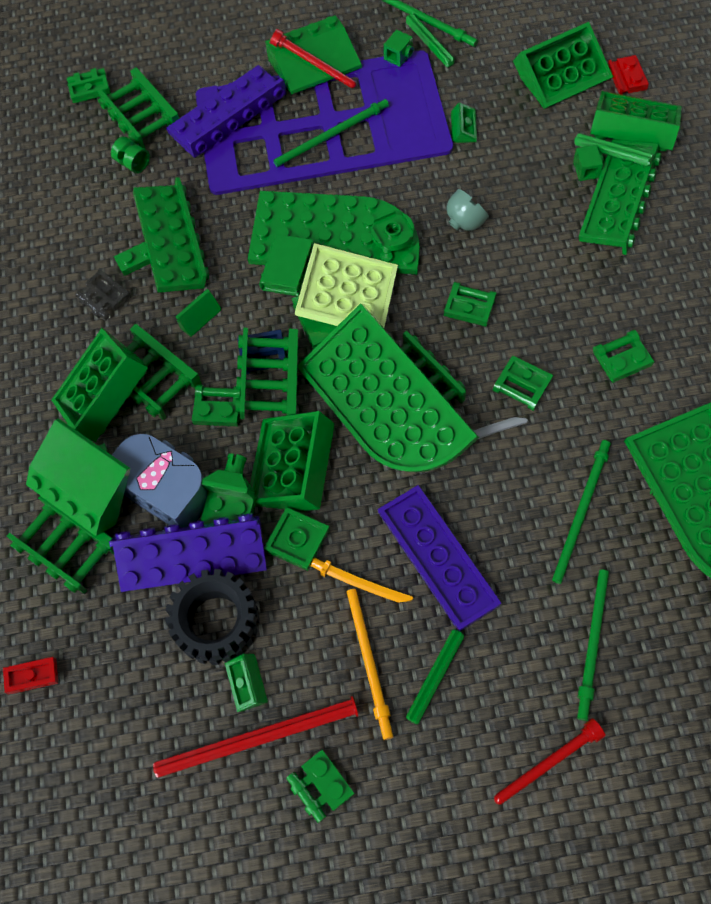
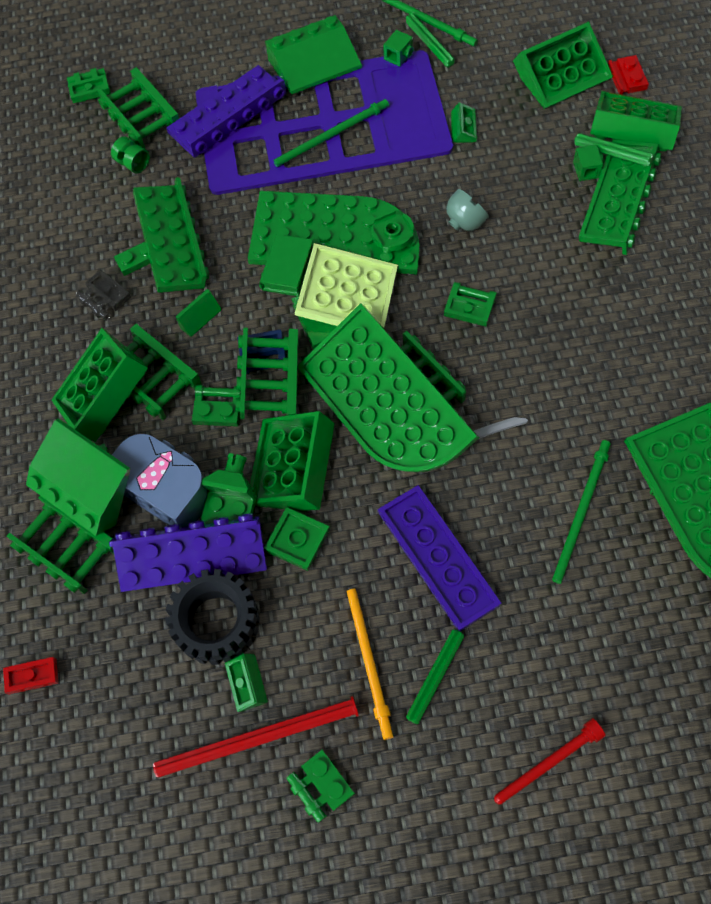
(279, 39): red piece -> none
(327, 569): light orange sword -> none
(525, 376): green plate -> none
(586, 692): green bar -> none
(624, 363): green plate -> none

